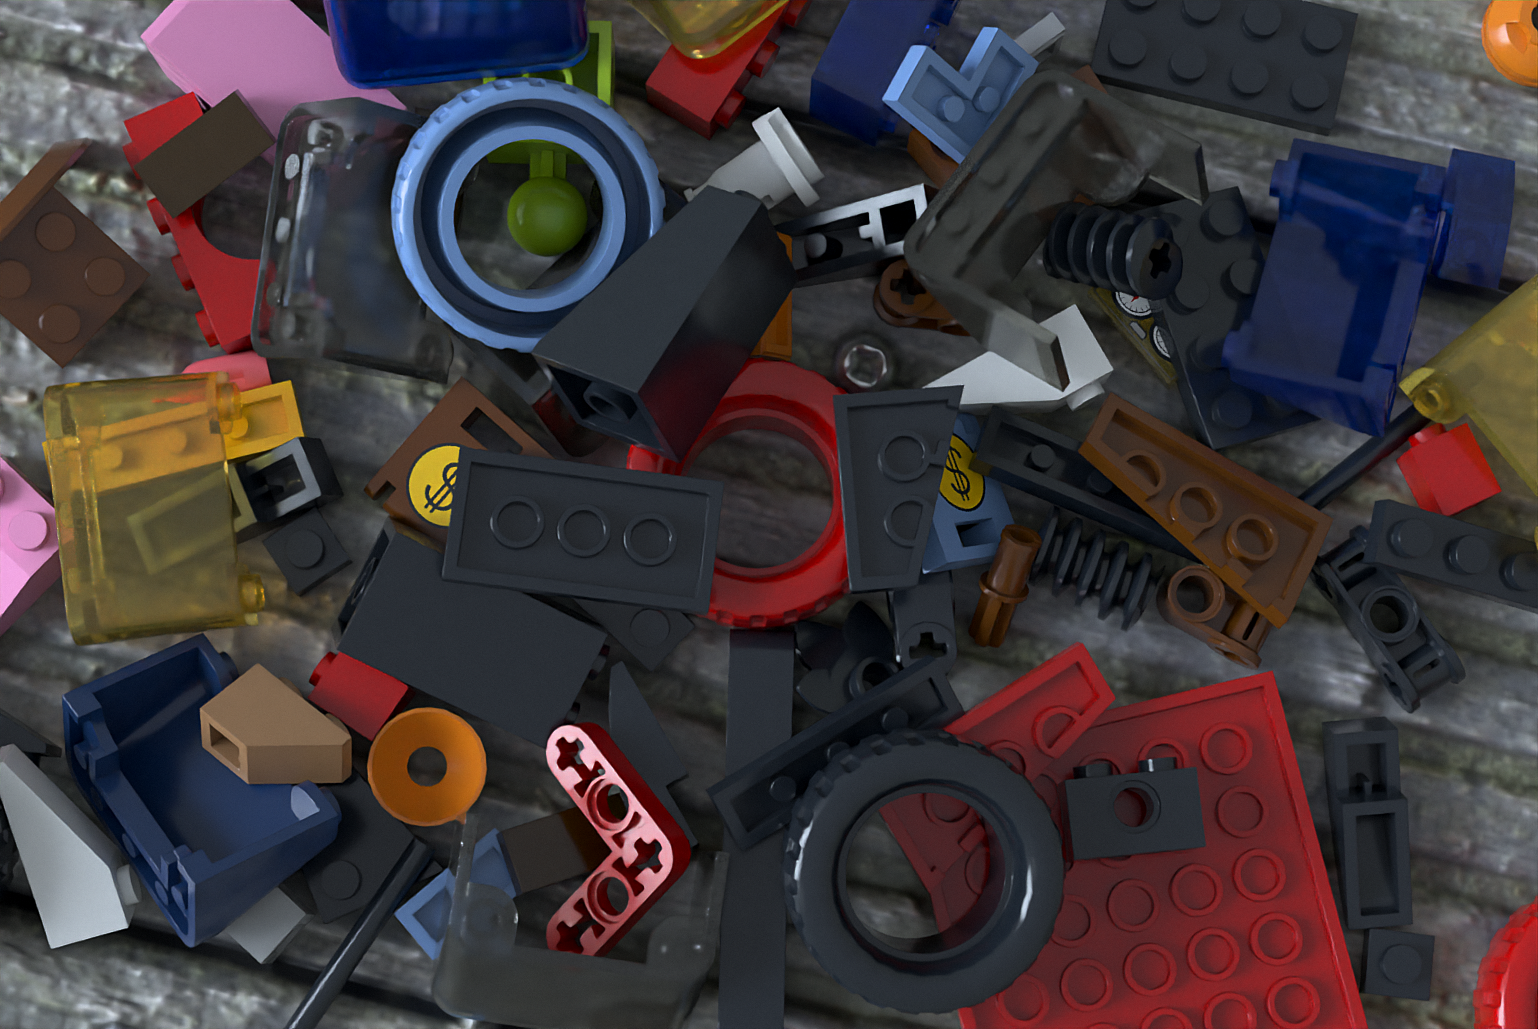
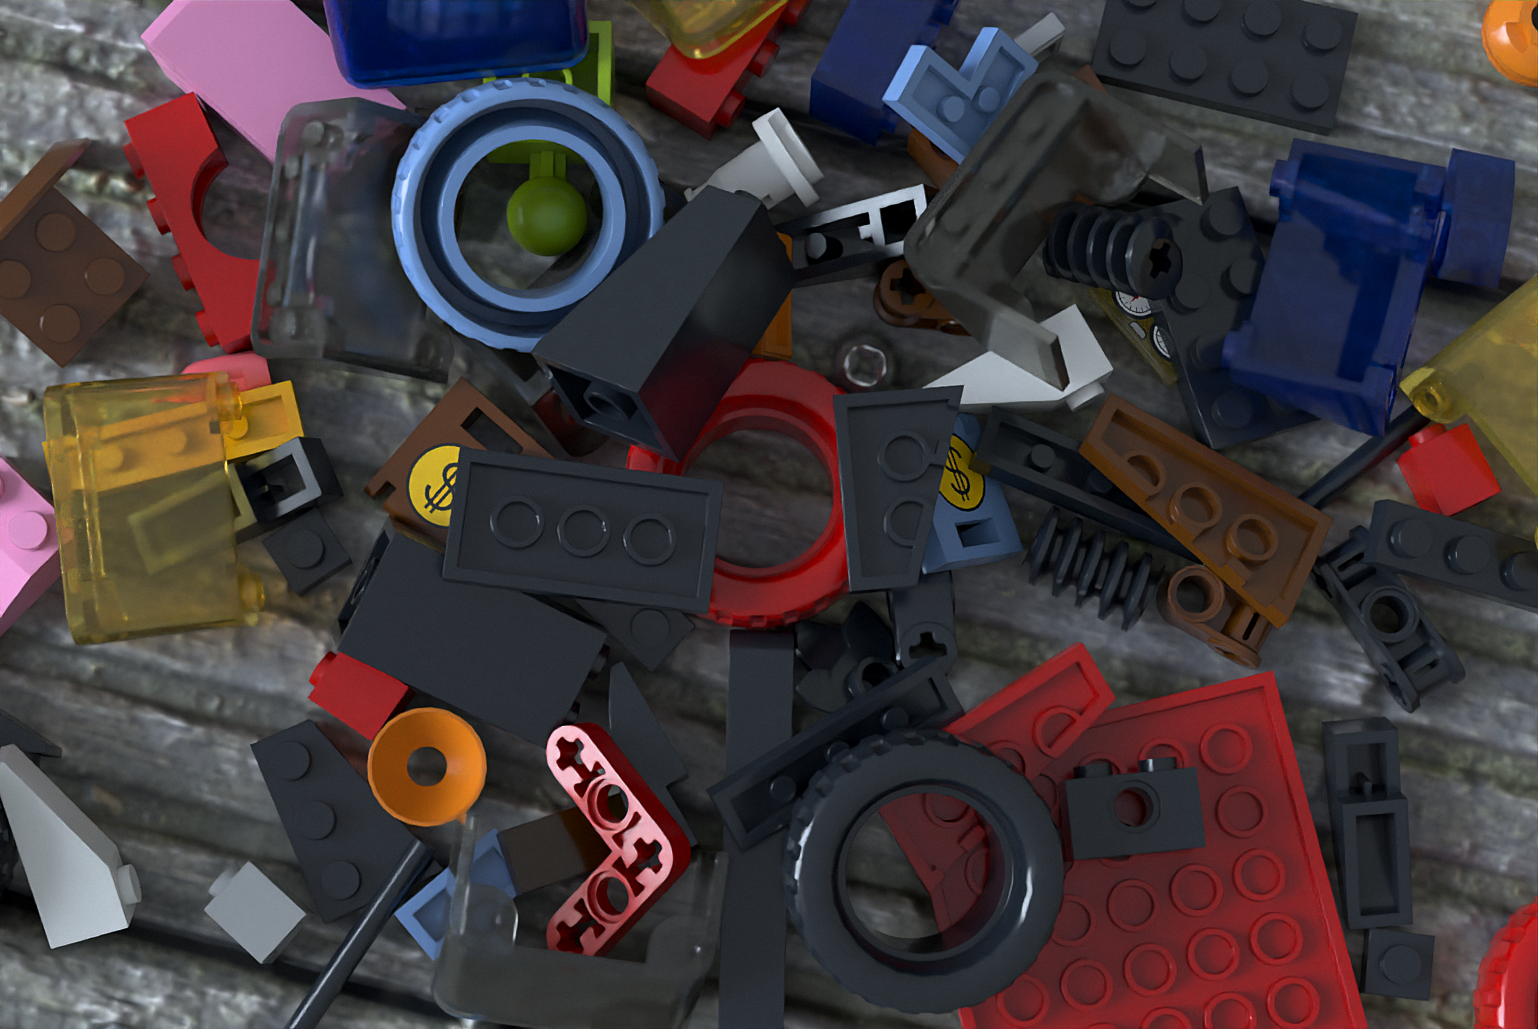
(172, 808): dark blue windscreen -> none
(205, 153): dark brown tile -> none
(274, 735): medium nougat slope -> none
(1004, 585): reddish brown axle -> none

